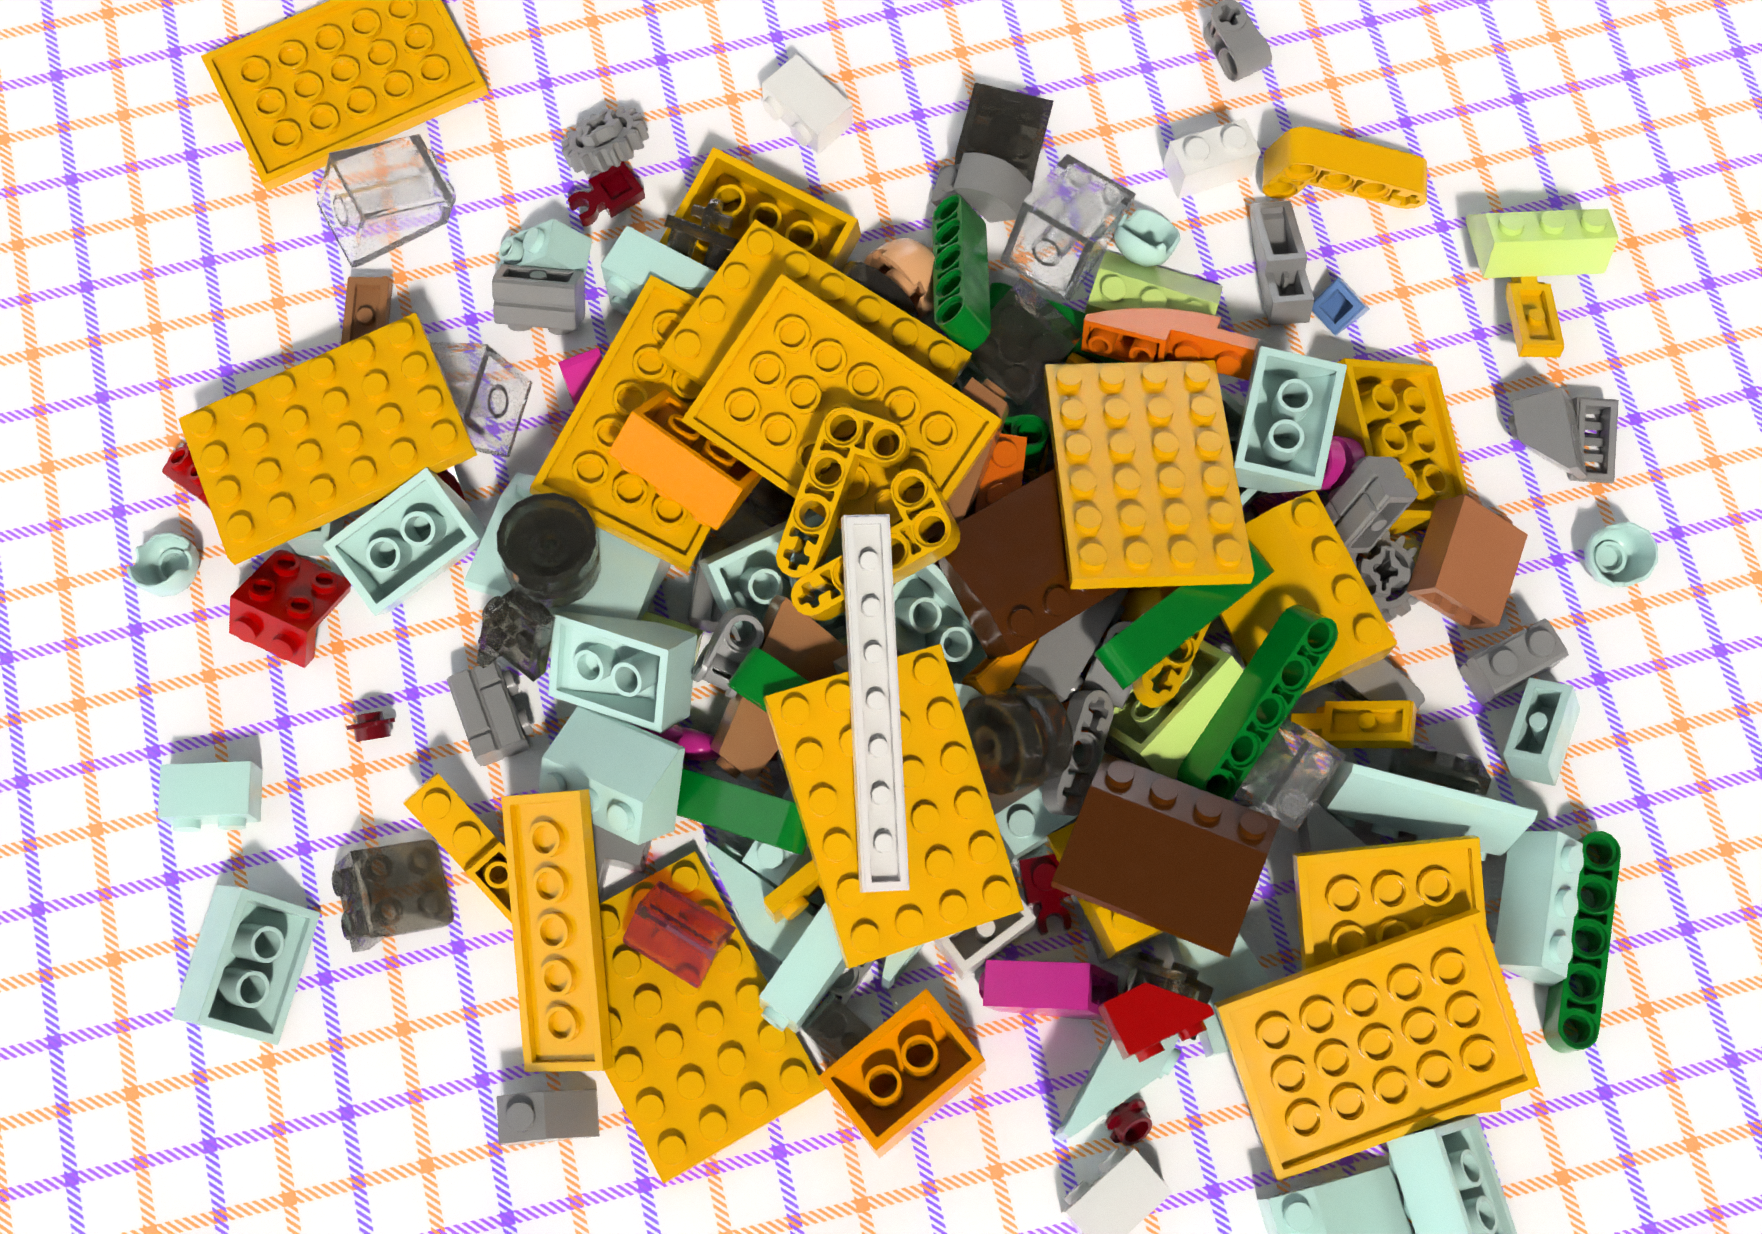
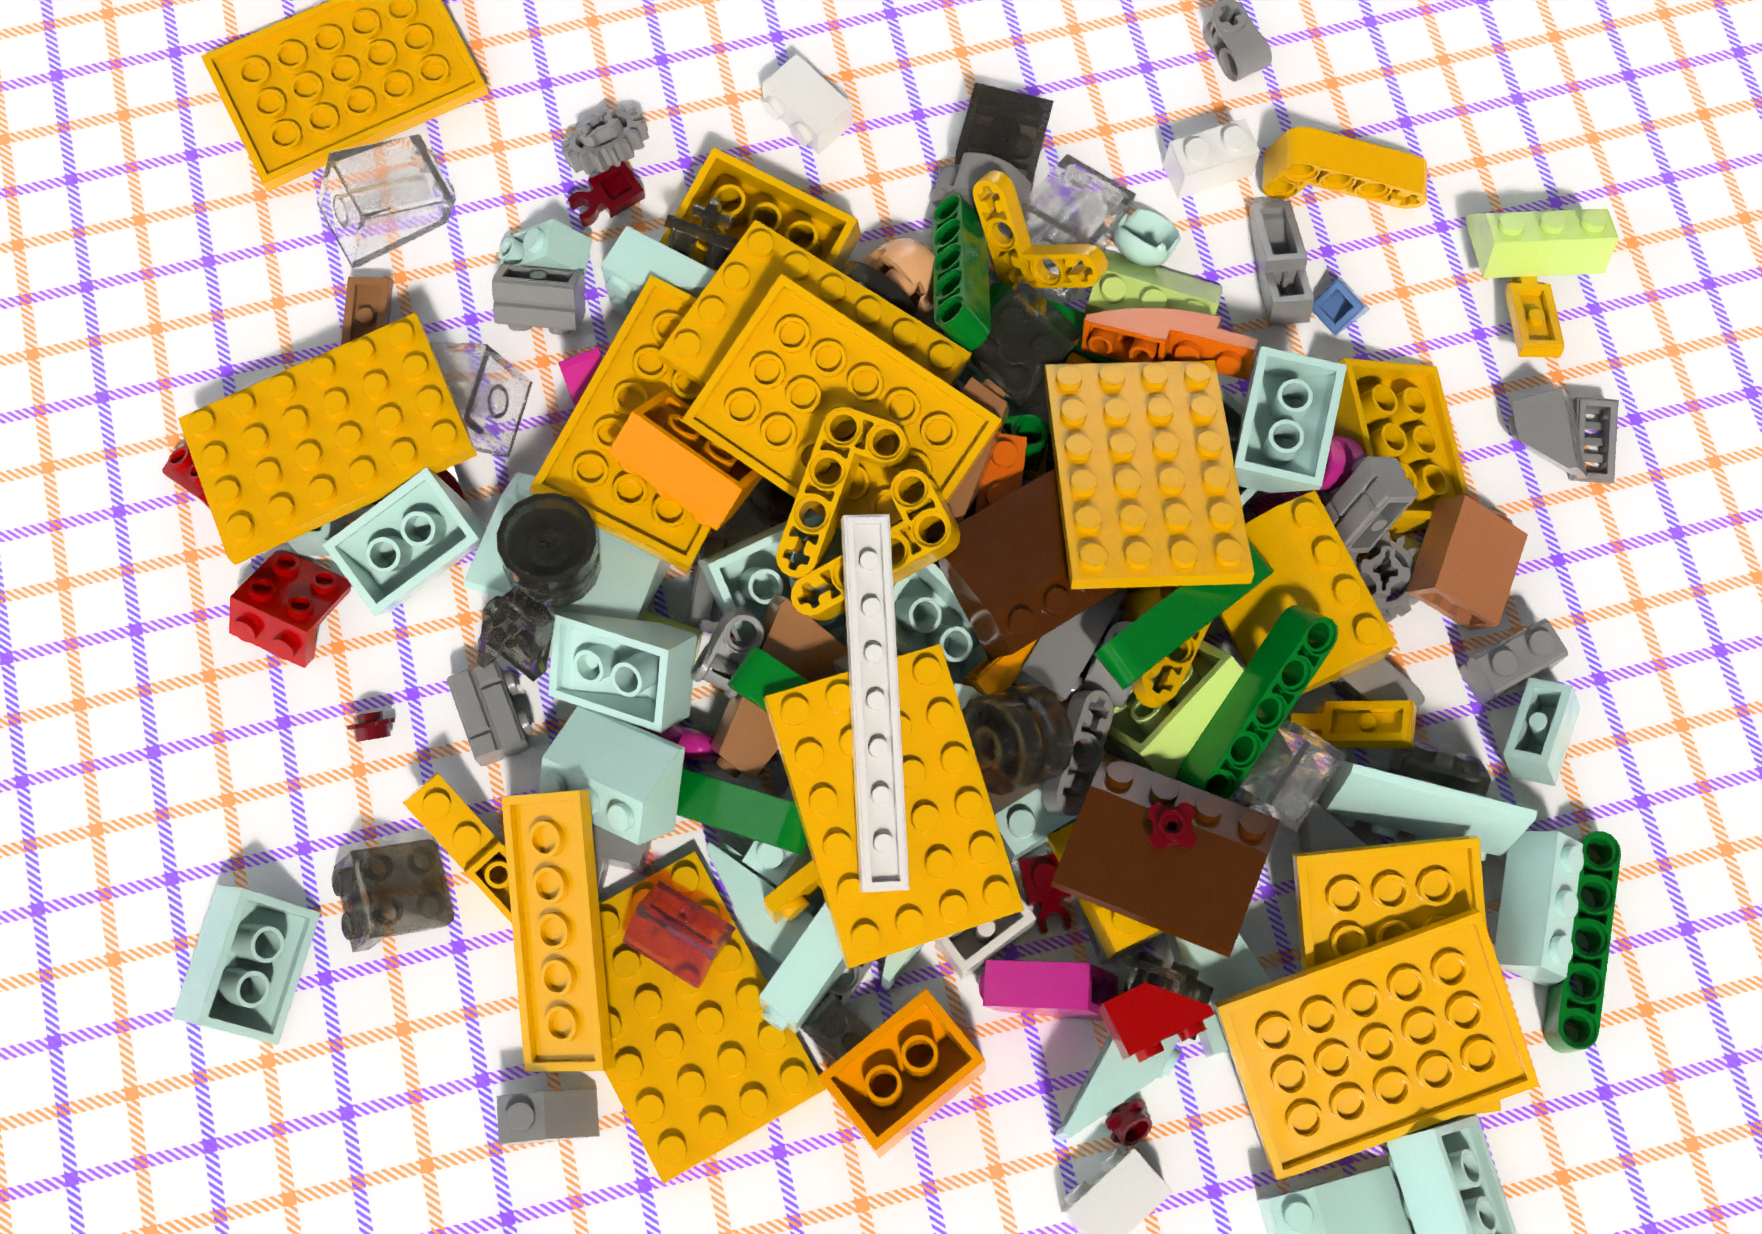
(165, 565): light aqua hair -> none
(210, 794): light aqua brick -> none
(1028, 256): none -> yellow beam
(1162, 835): none -> dark red plate
(1621, 554): light aqua hair -> none

